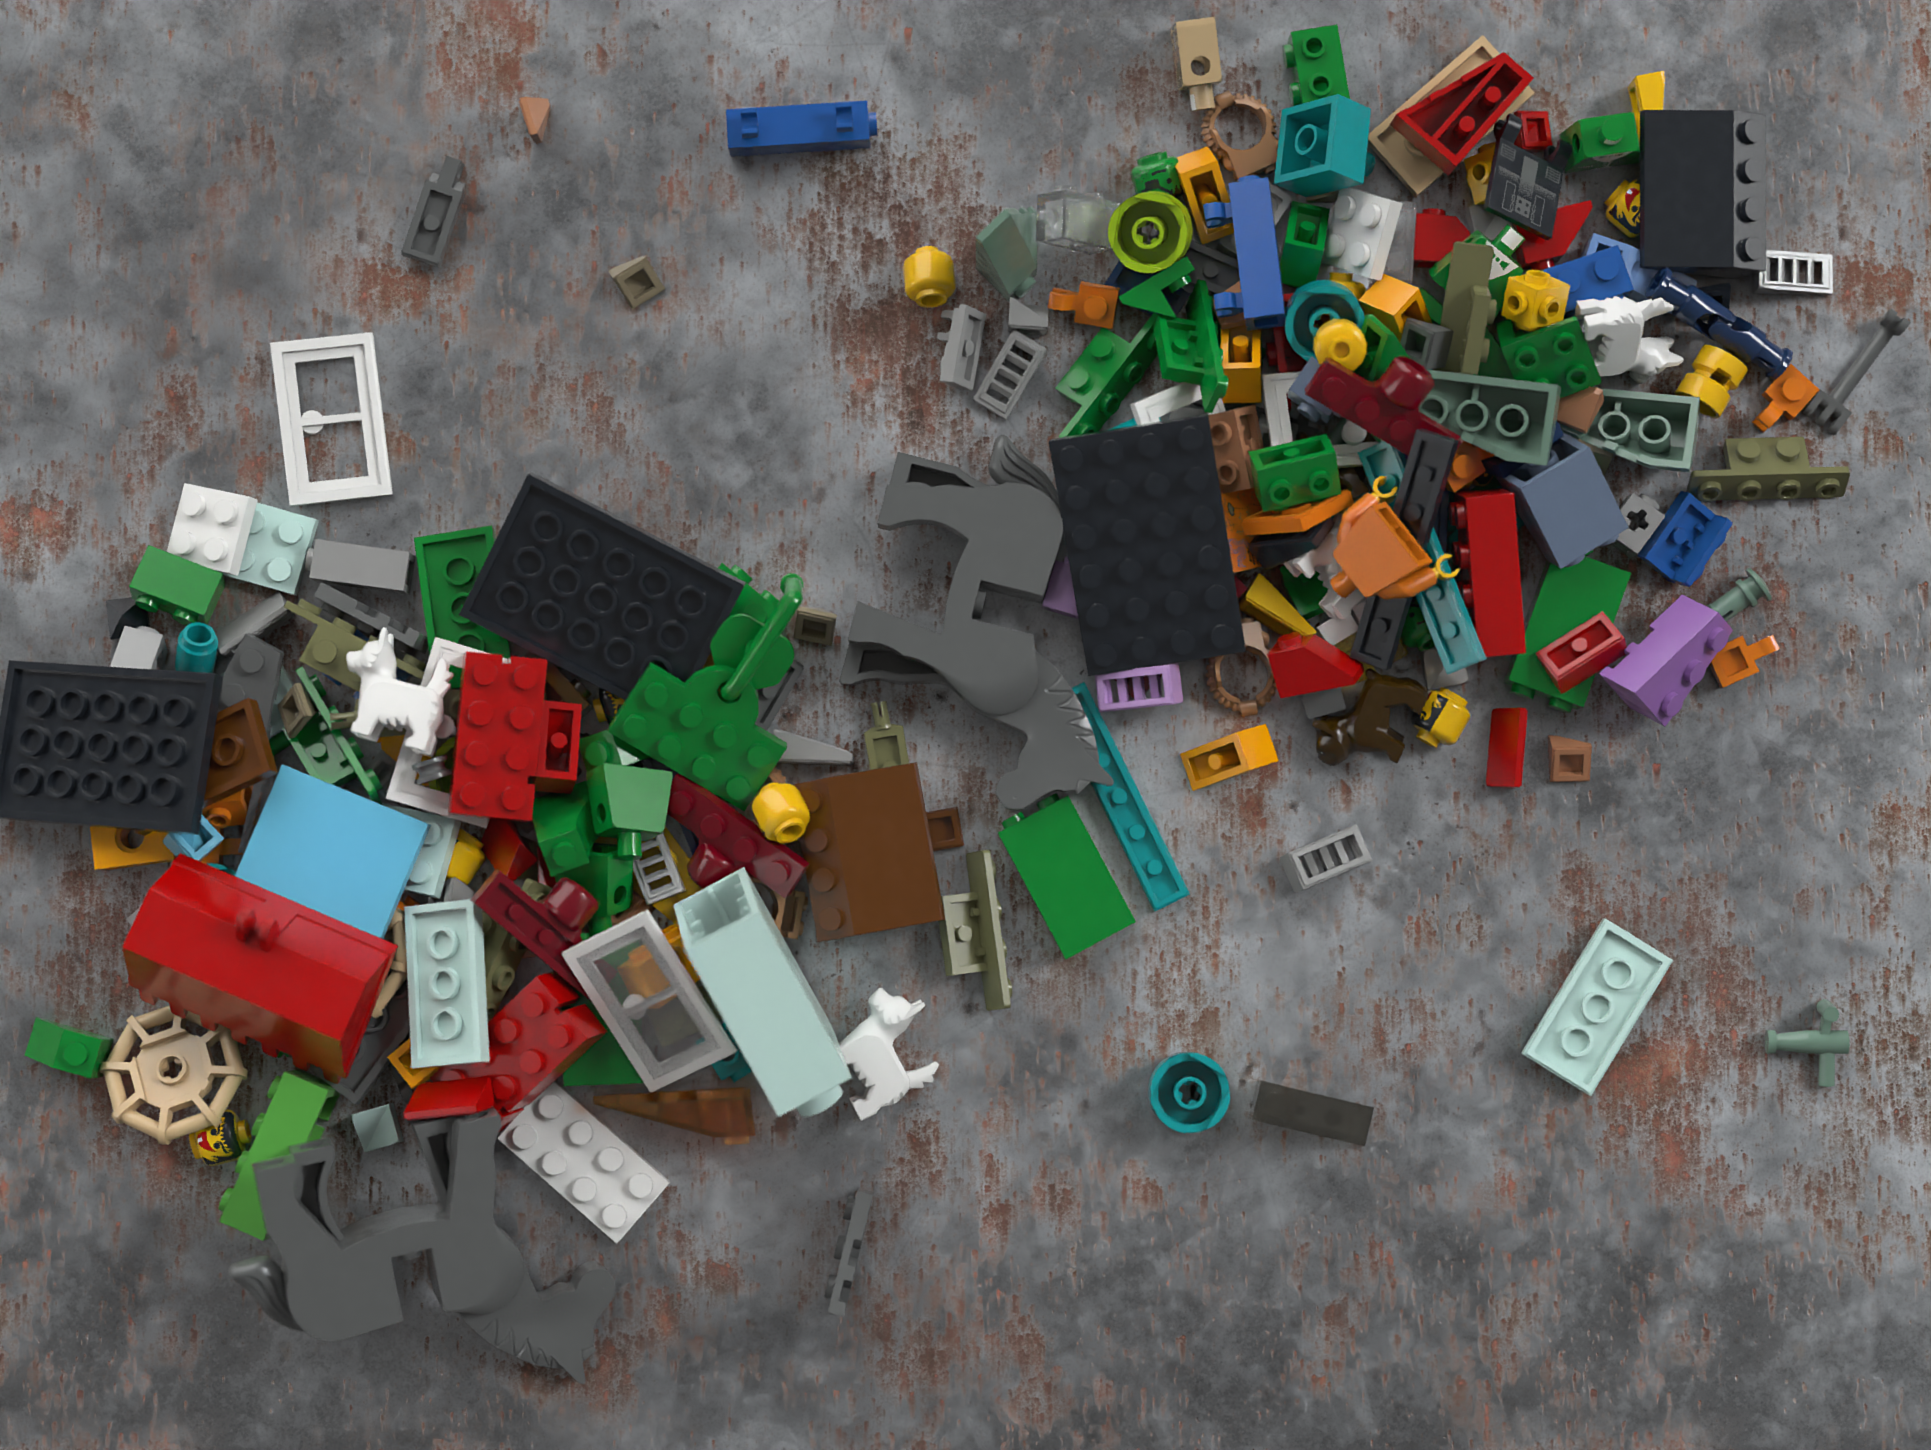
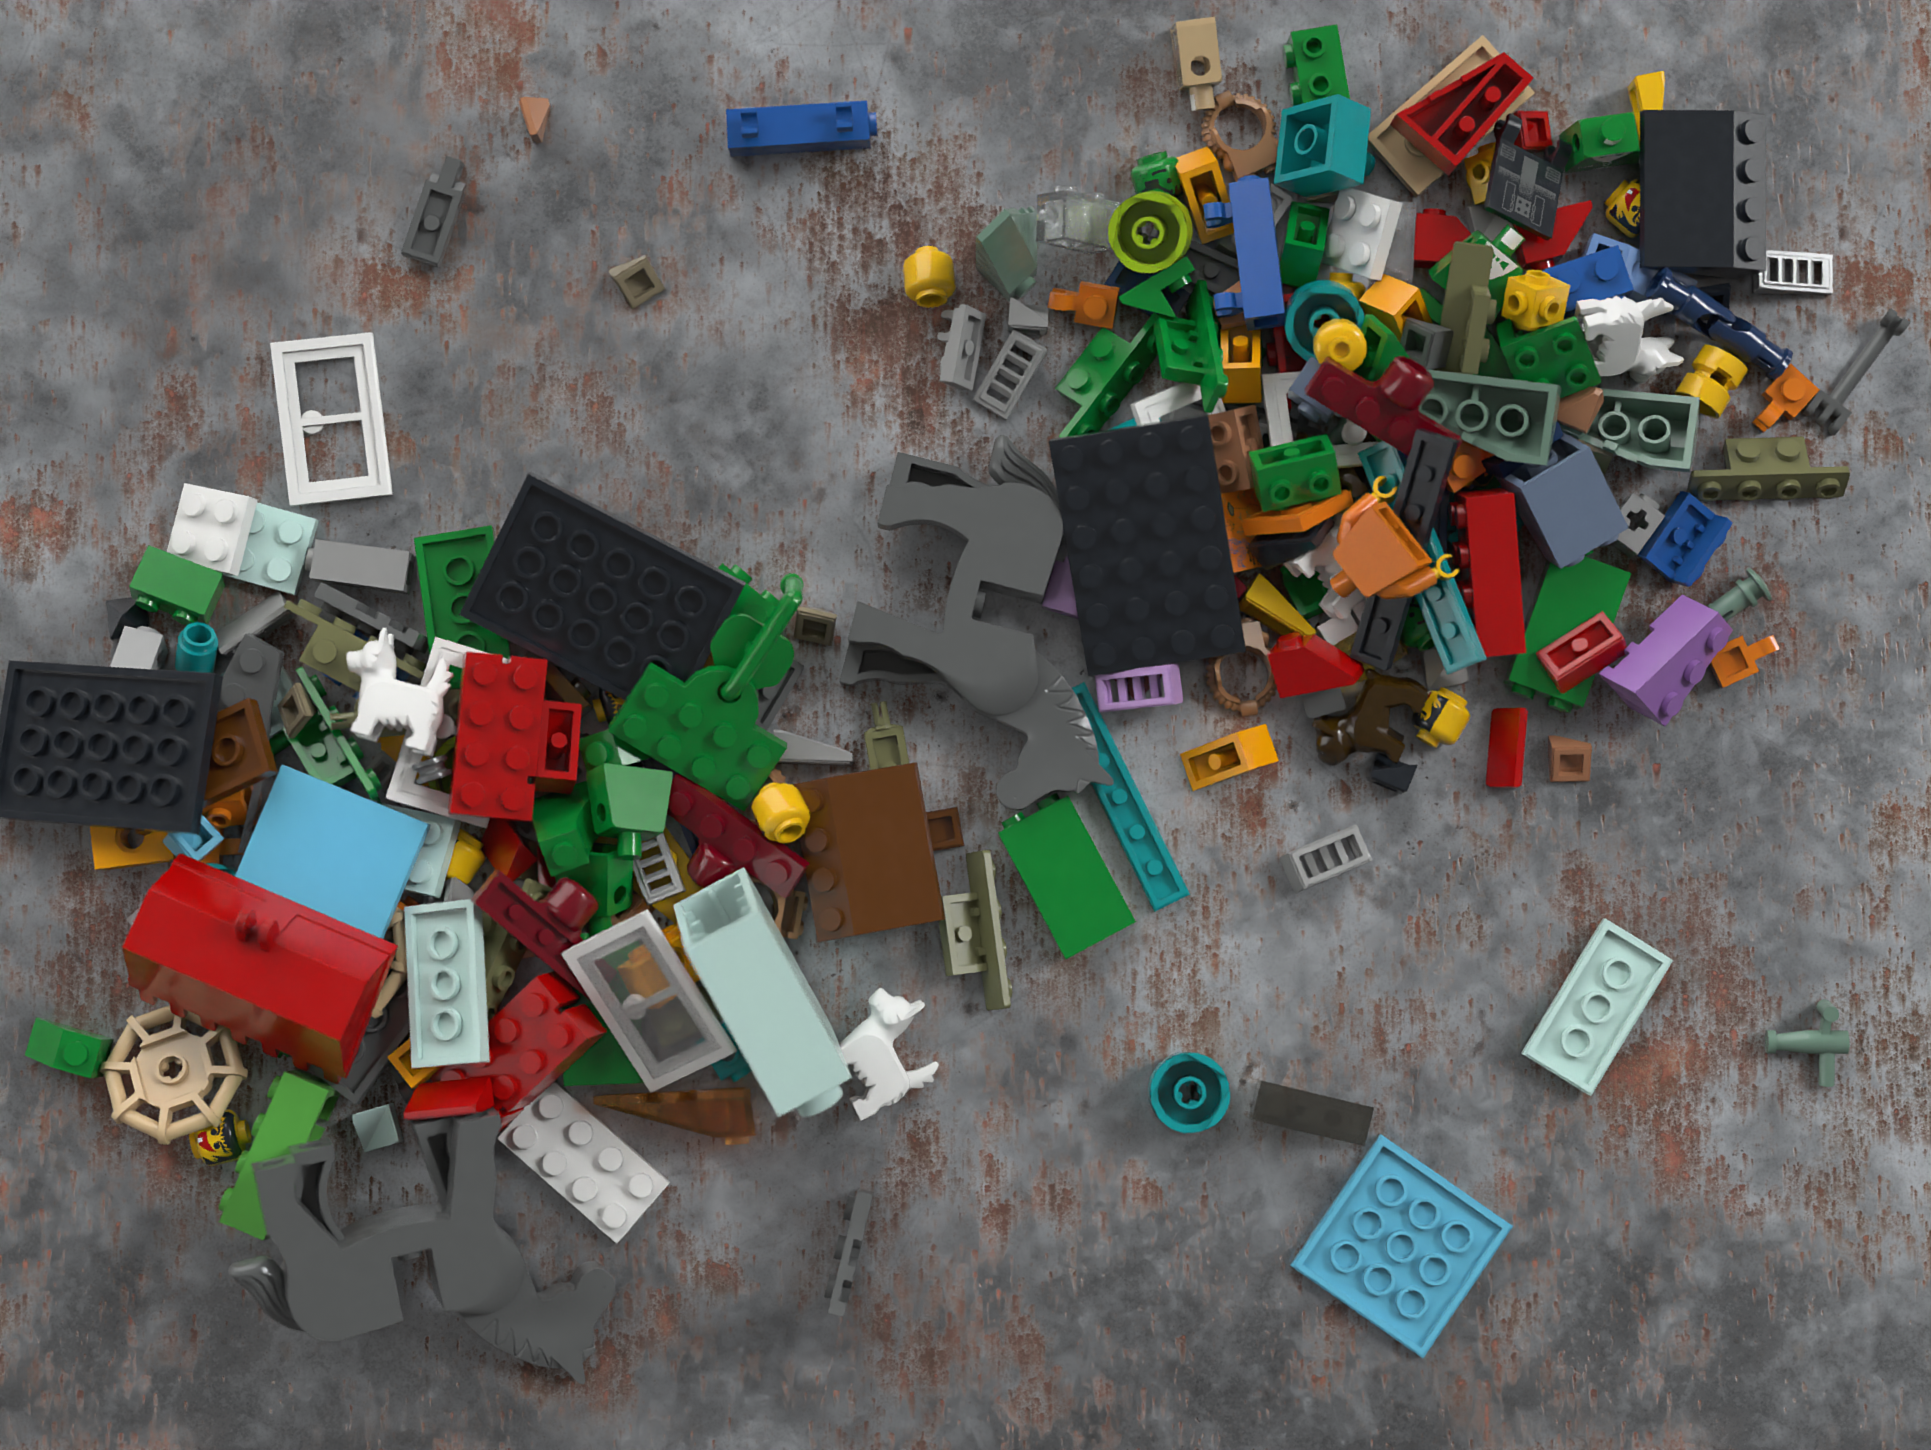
(1390, 774): none -> black slope
(1401, 1246): none -> medium azure tile

